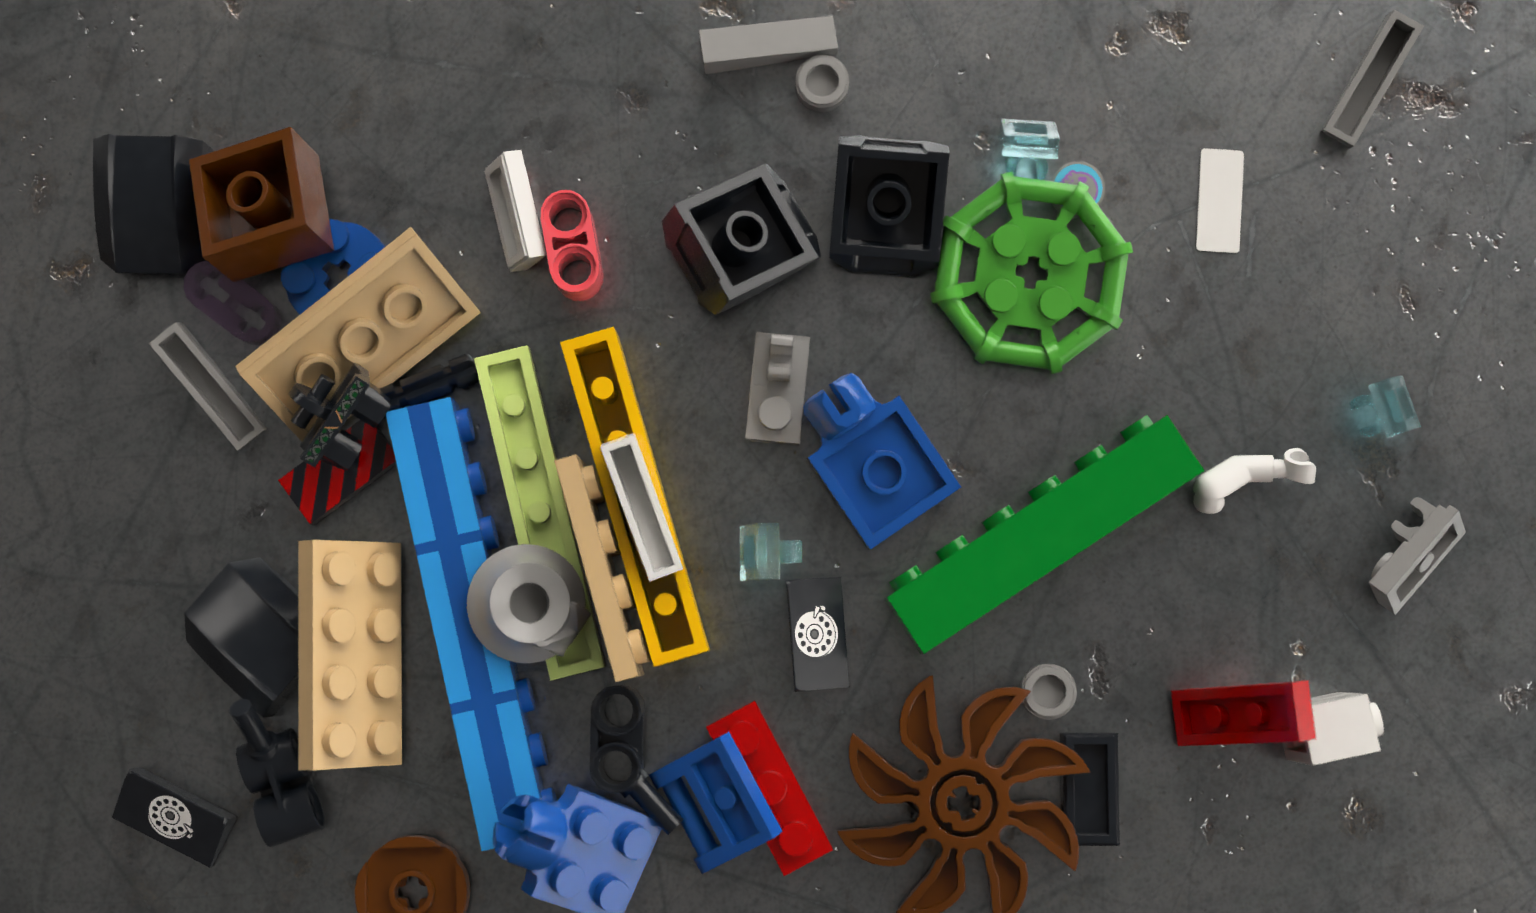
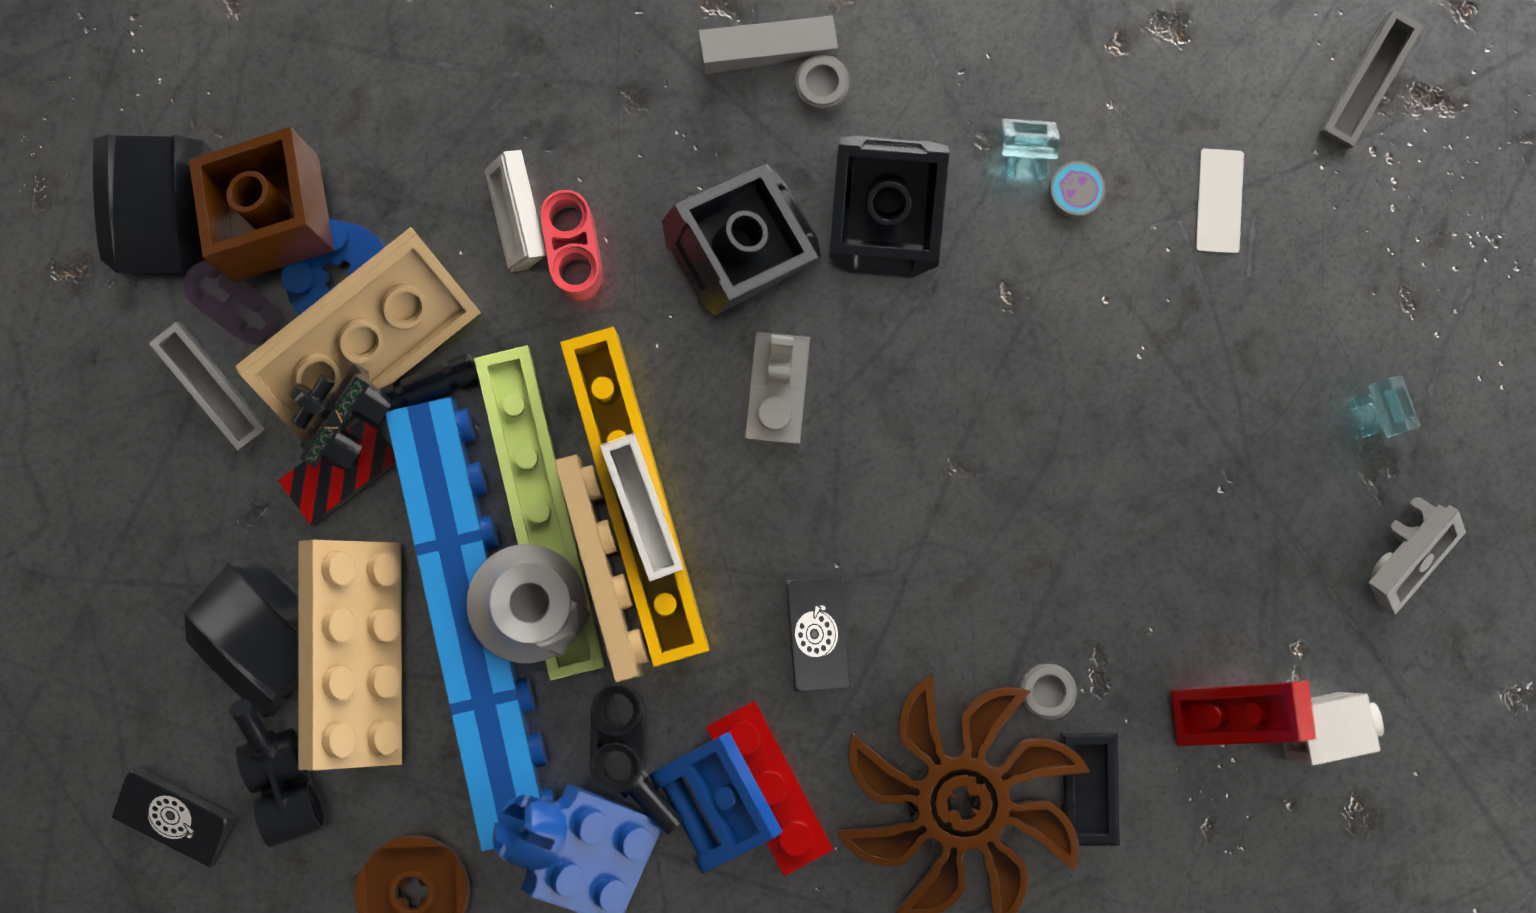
(764, 553): clear light blue tile -> none
(875, 460): blue plate -> none
(1043, 534): green brick -> none
(1057, 253): bright green plate -> none
(1241, 469): white arm -> none

